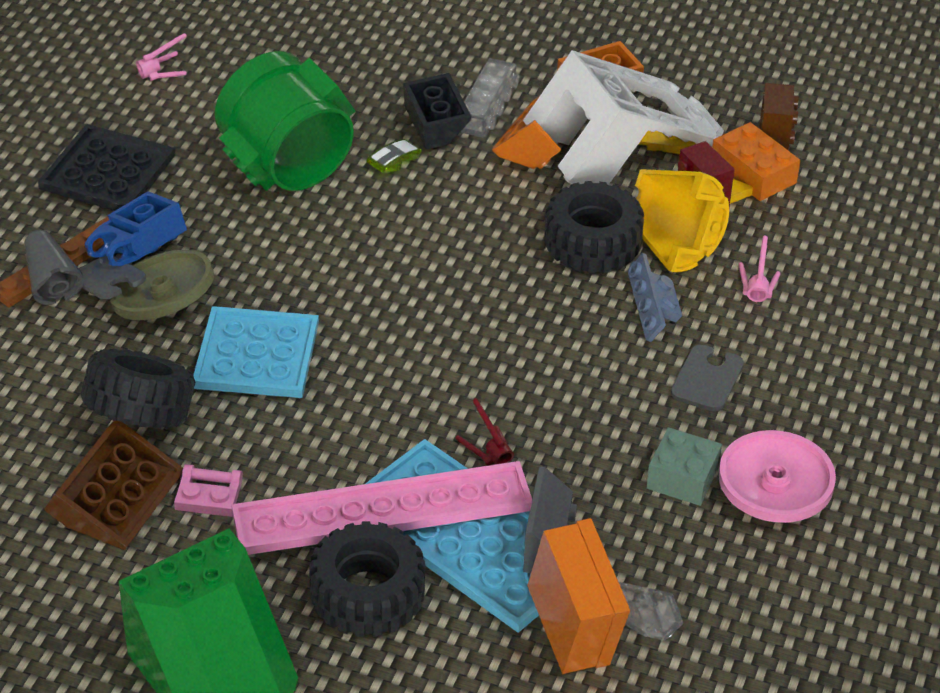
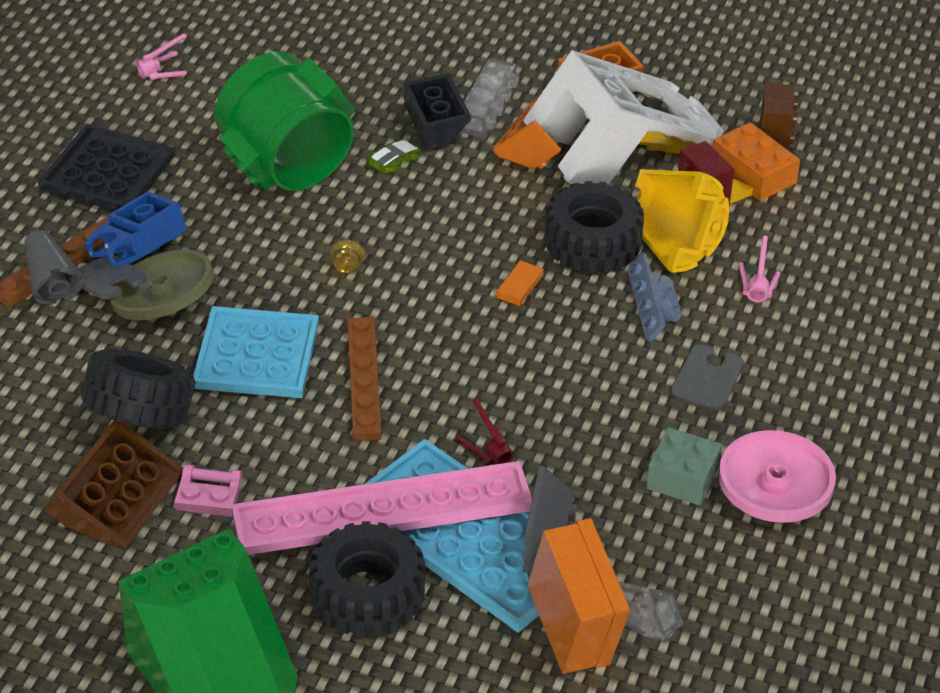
(347, 256): none -> clear yellow cone
(364, 379): none -> dark orange plate
(519, 283): none -> orange tile

